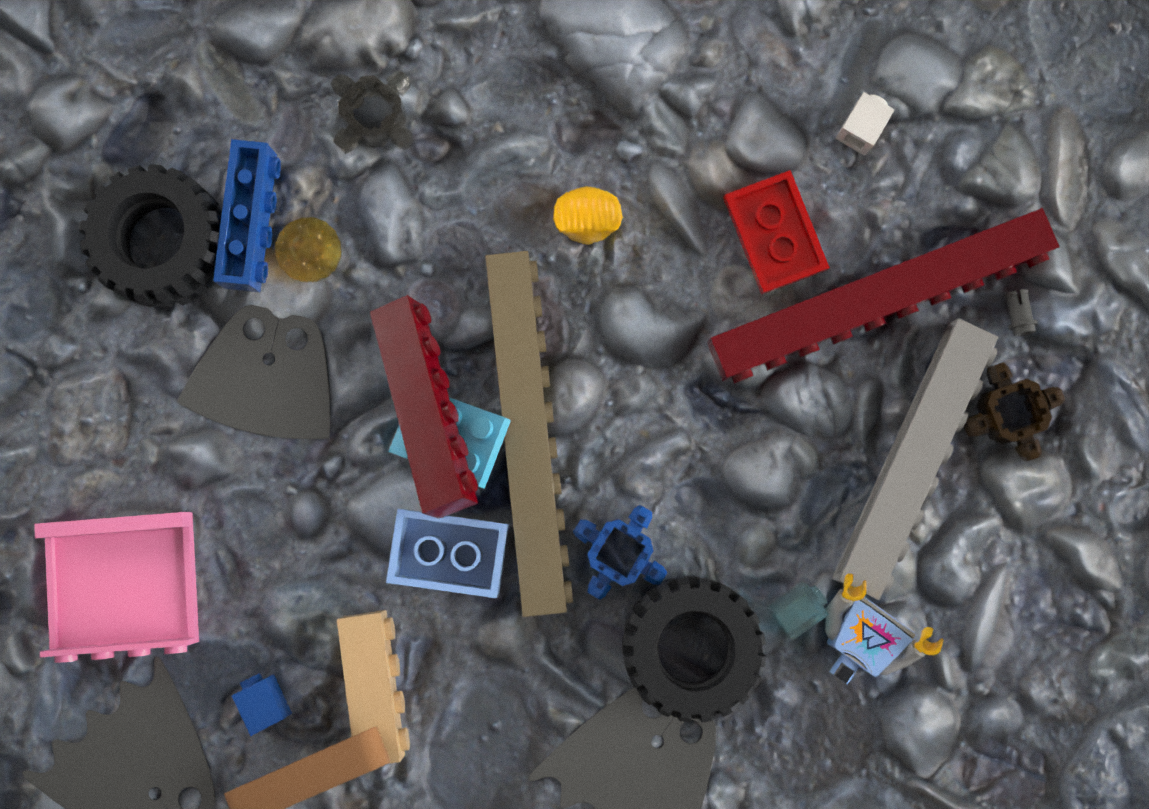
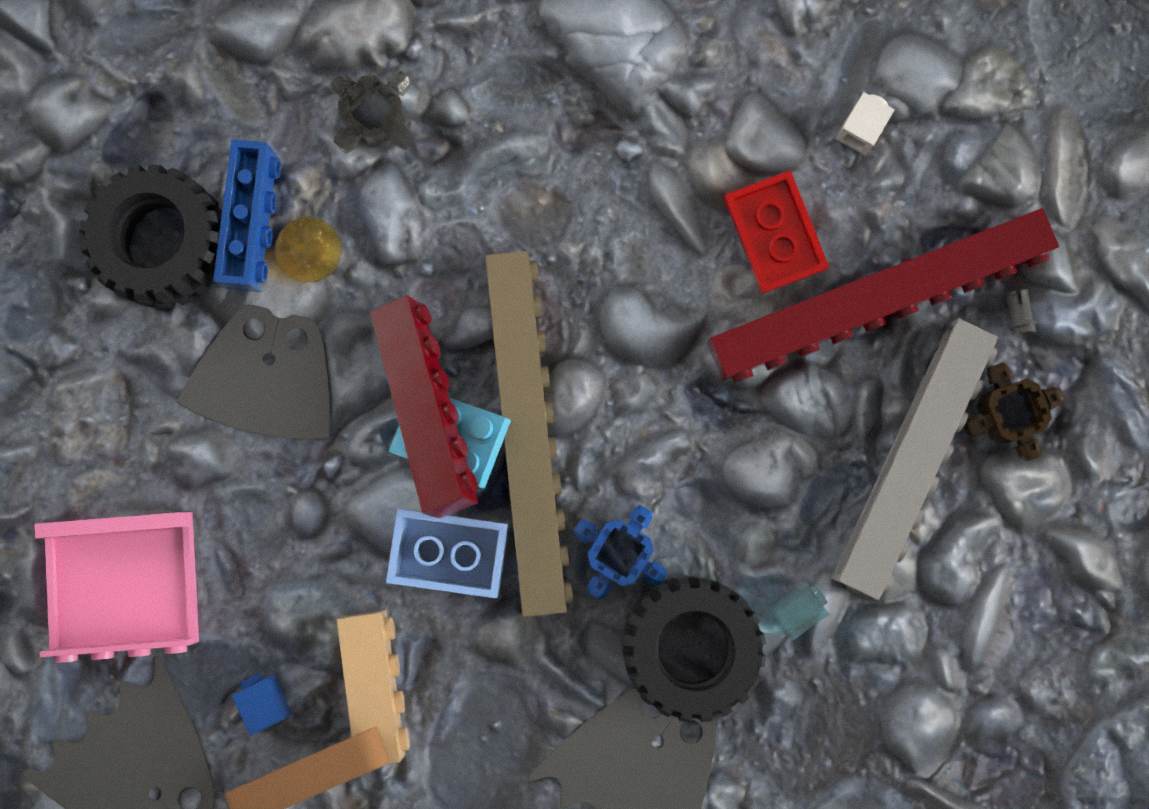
(587, 214): yellow hair -> none
(870, 636): torso -> none

